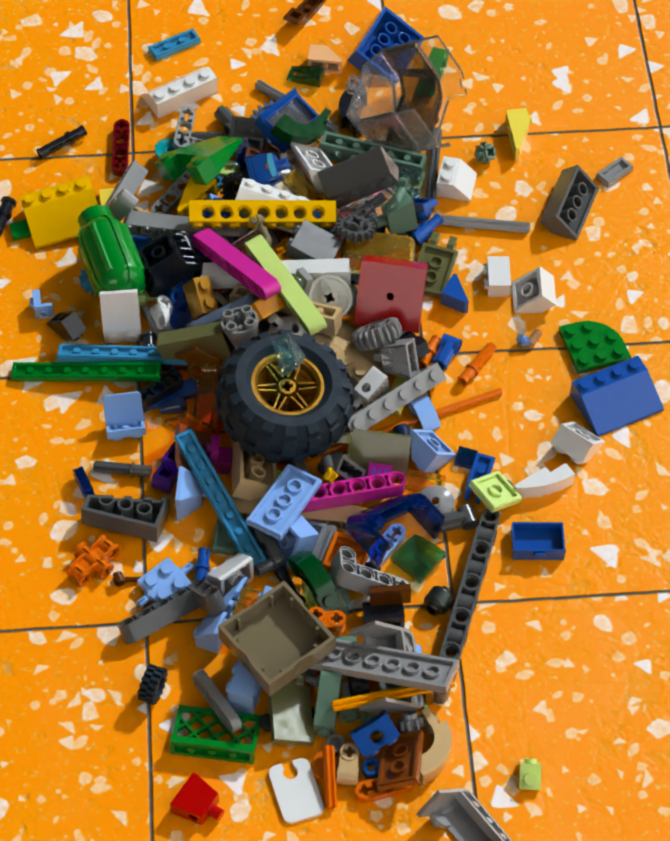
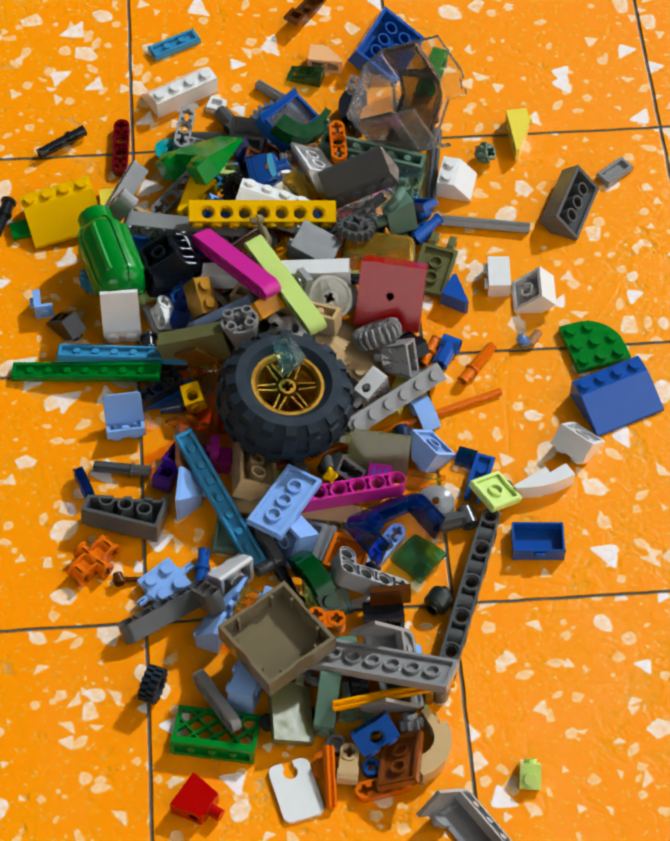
(190, 391): none -> yellow brick
(214, 103): none -> white tile
(333, 137): none -> orange beam

